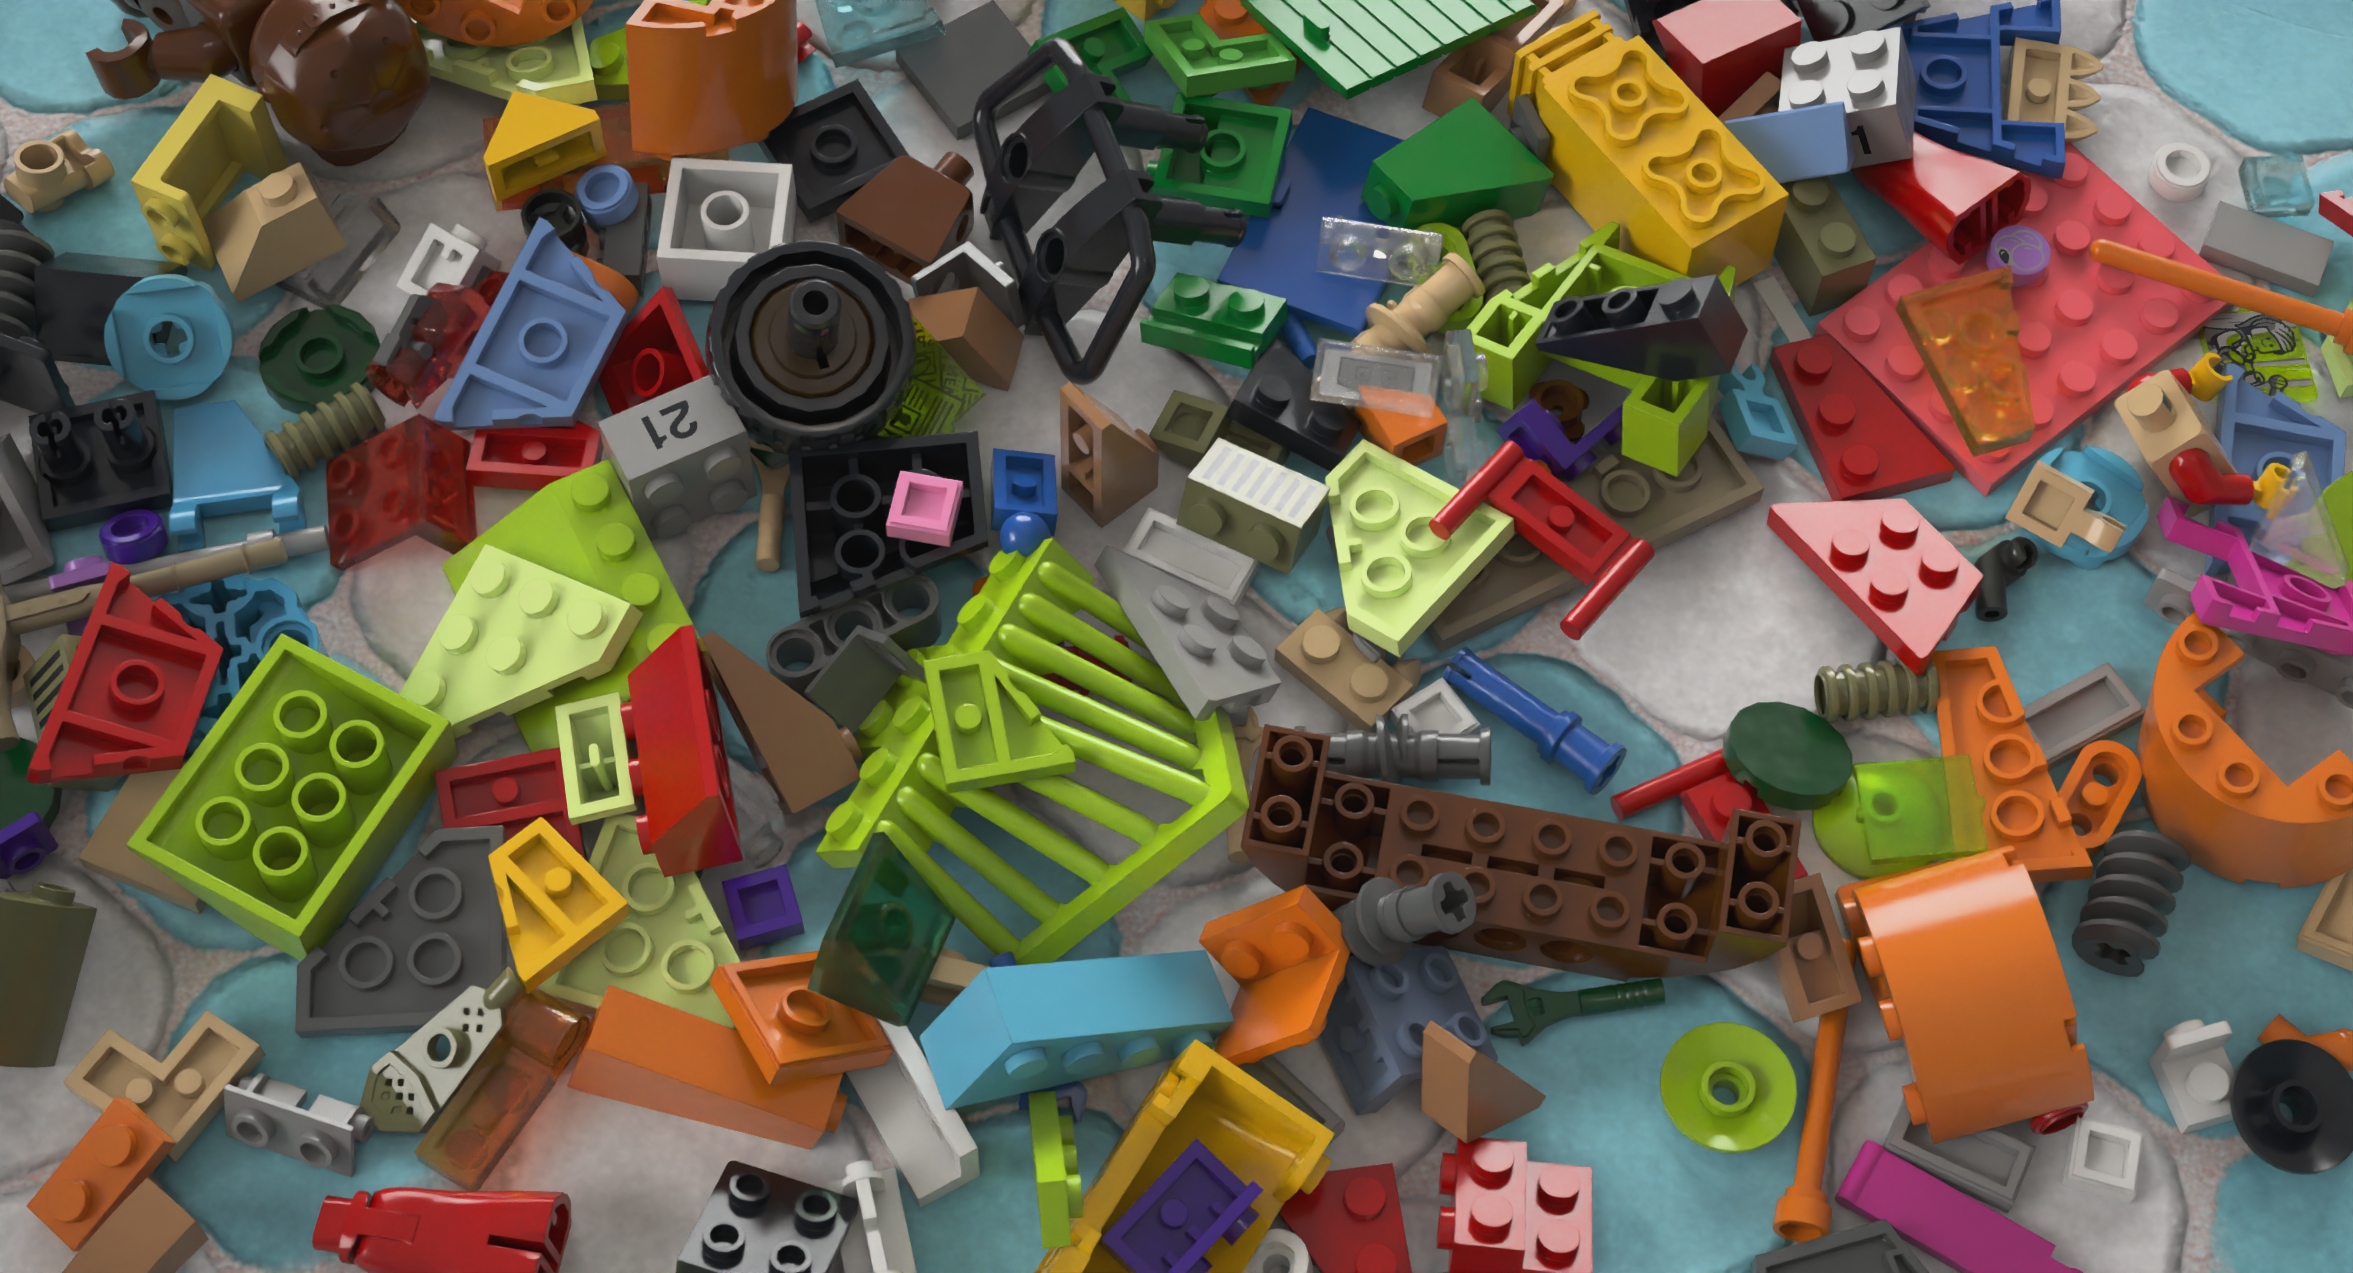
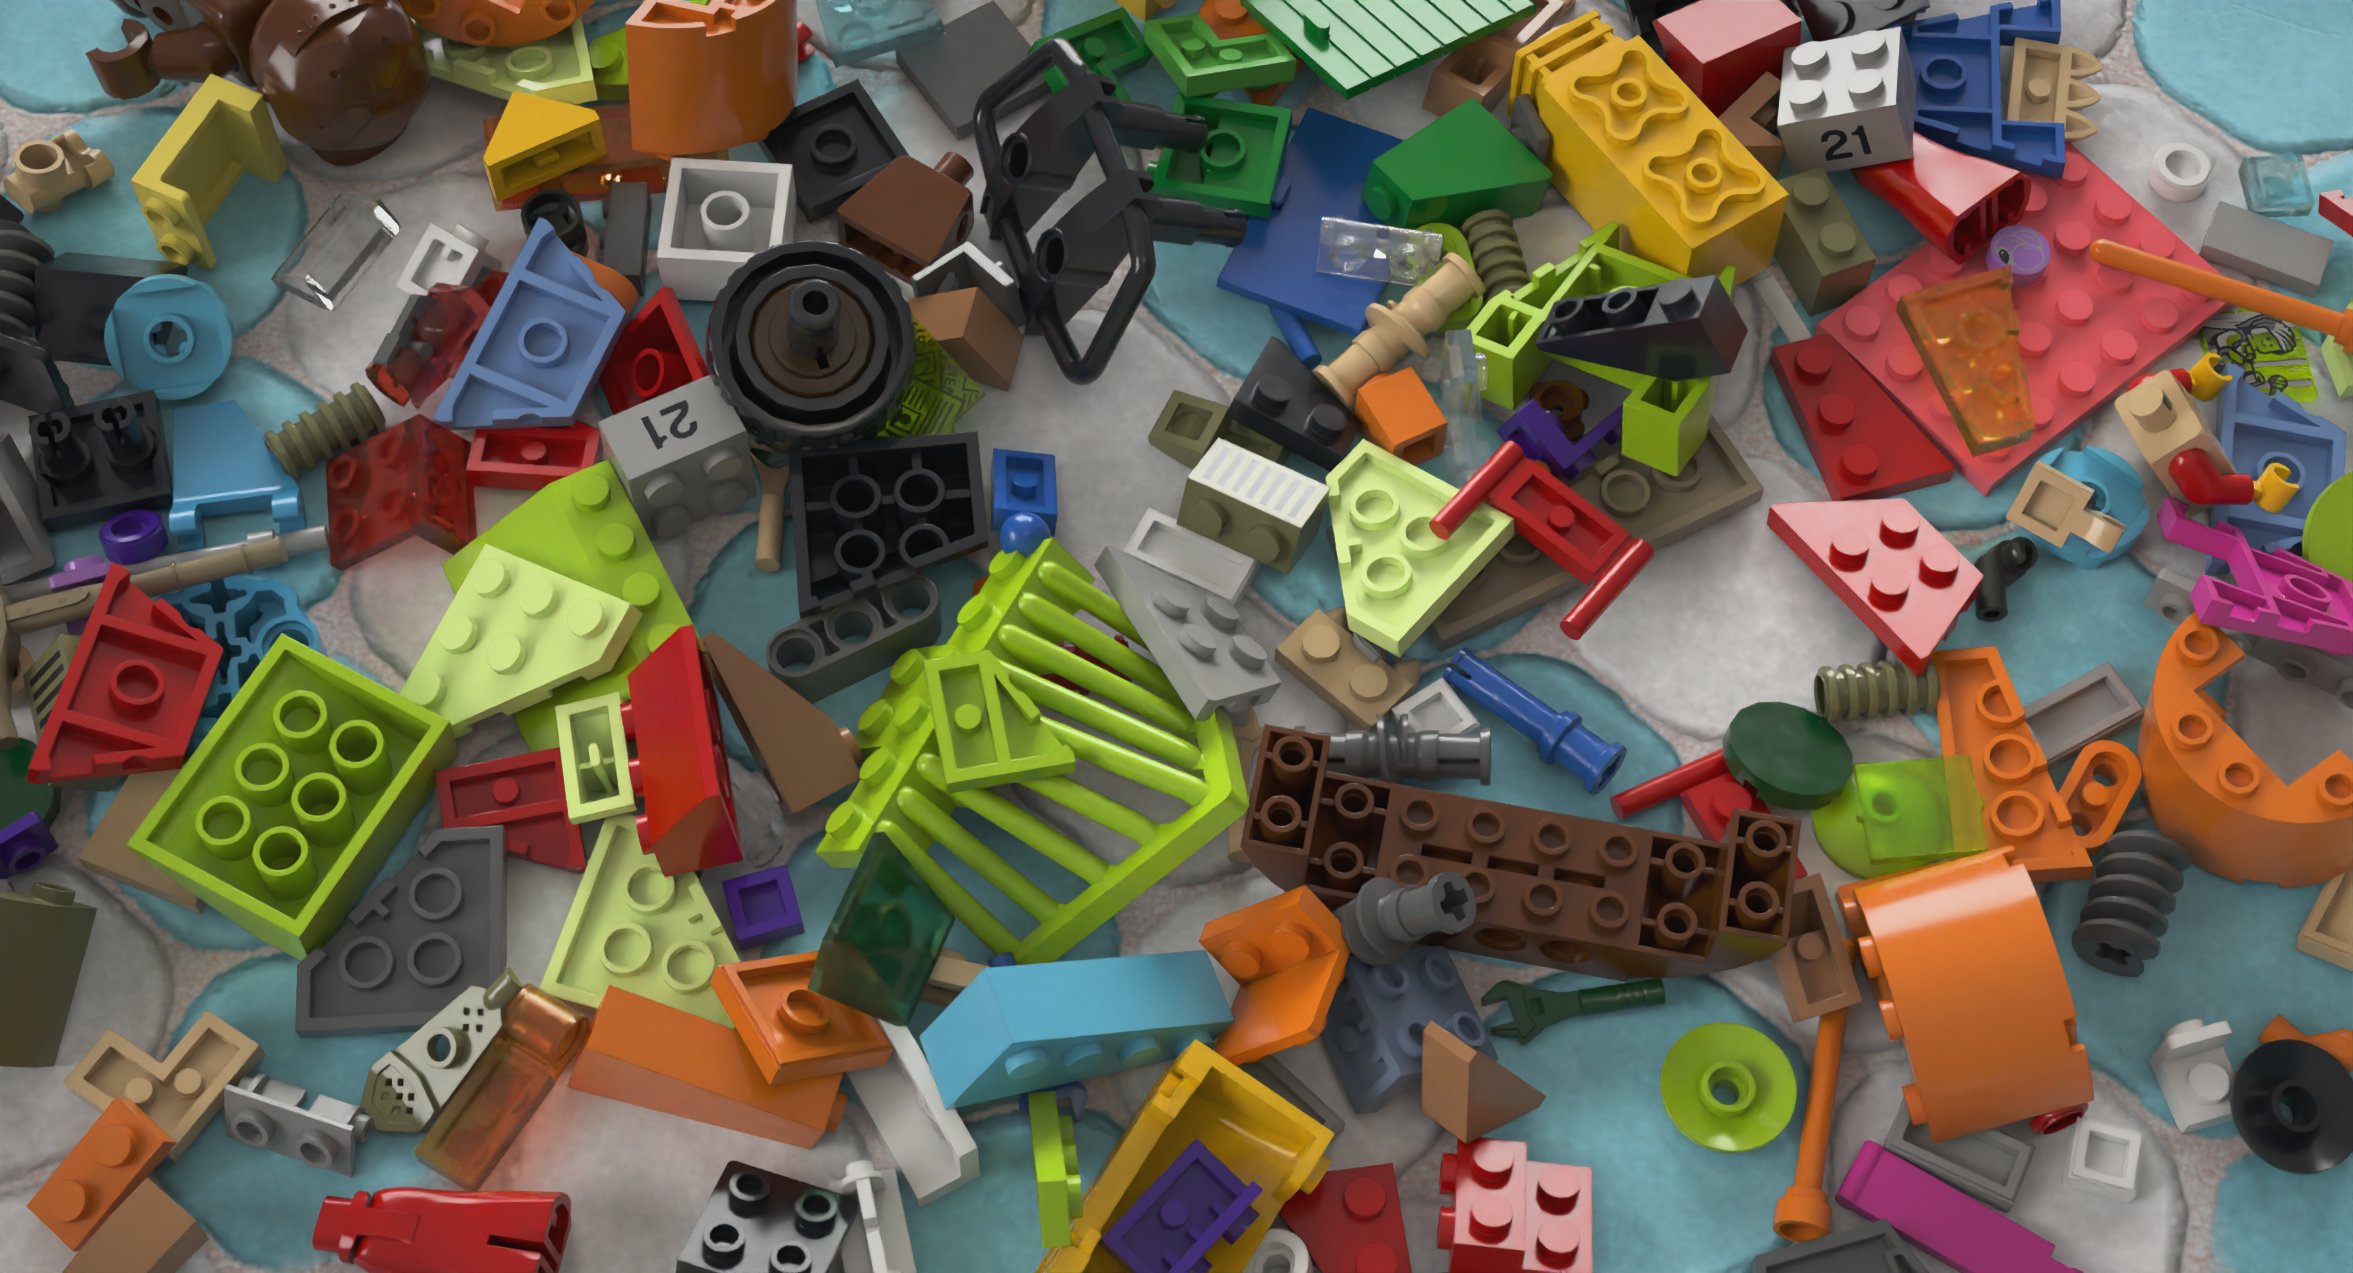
(272, 231): tan slope -> none
(316, 356): dark green tile -> none
(550, 901): yellow wing -> none
(606, 194): medium blue tile -> none
(860, 676): dark grey bracket -> none
(924, 508): bright pink tile -> none
(1102, 458): medium nougat slope -> none
(1214, 320): green plate -> none
(1375, 377): clear slope -> none
(1754, 420): medium azure plate -> none
(1798, 141): medium blue slope -> none
(2299, 527): clear slope -> none

